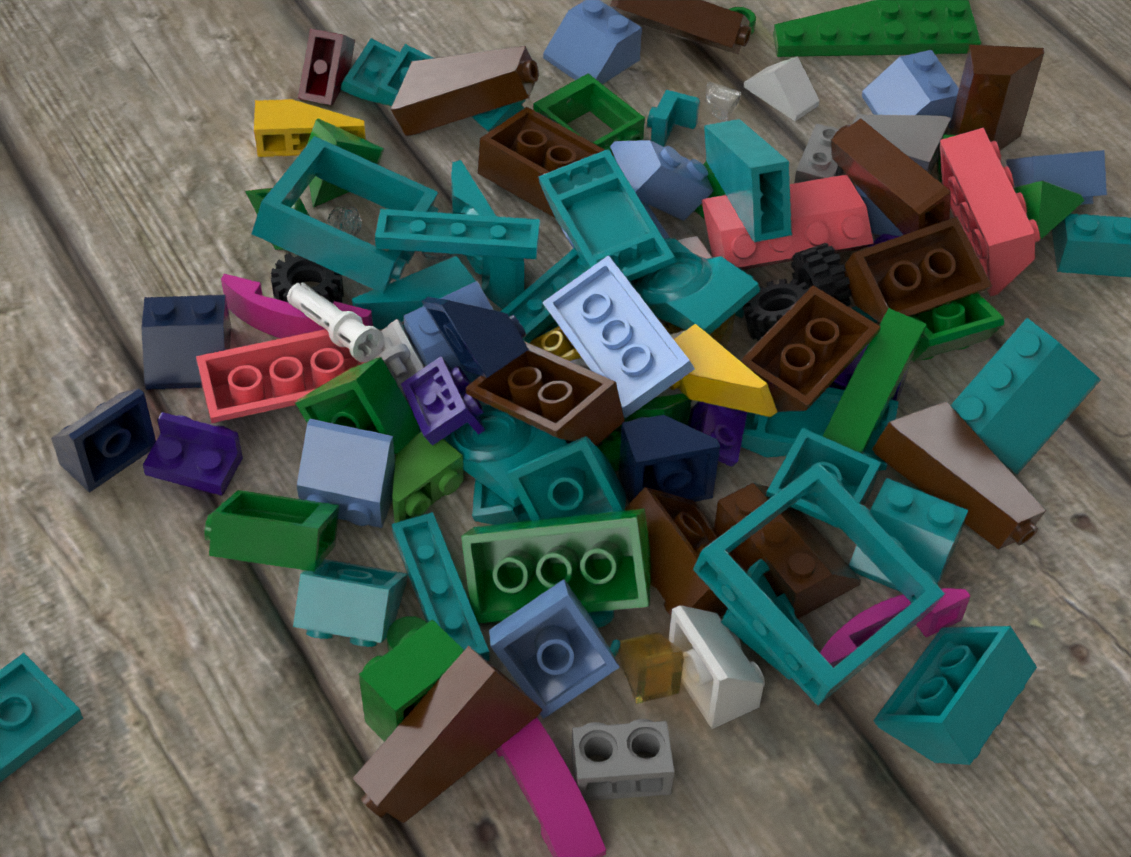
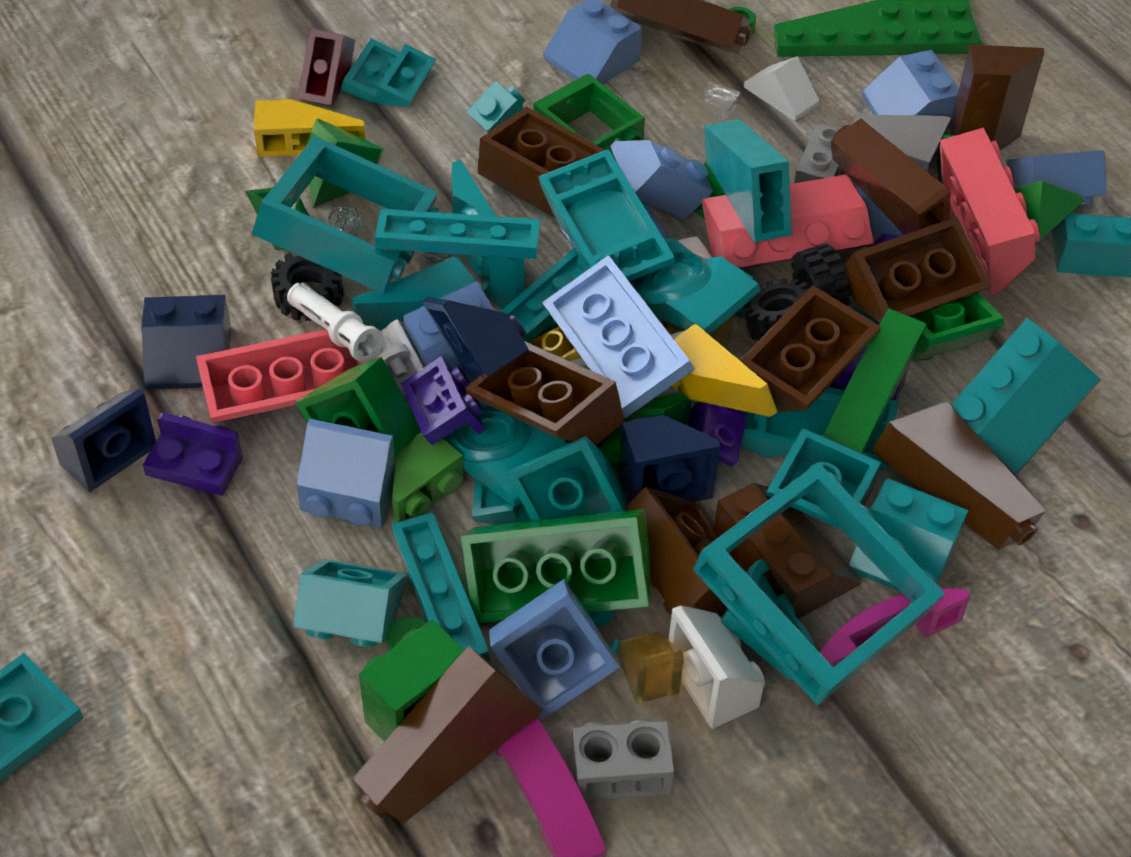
(272, 530): green window -> none
(273, 315): dark pink slope -> none
(462, 86): reddish brown slope -> none
(671, 111): teal bracket -> none
(957, 692): teal slope -> none

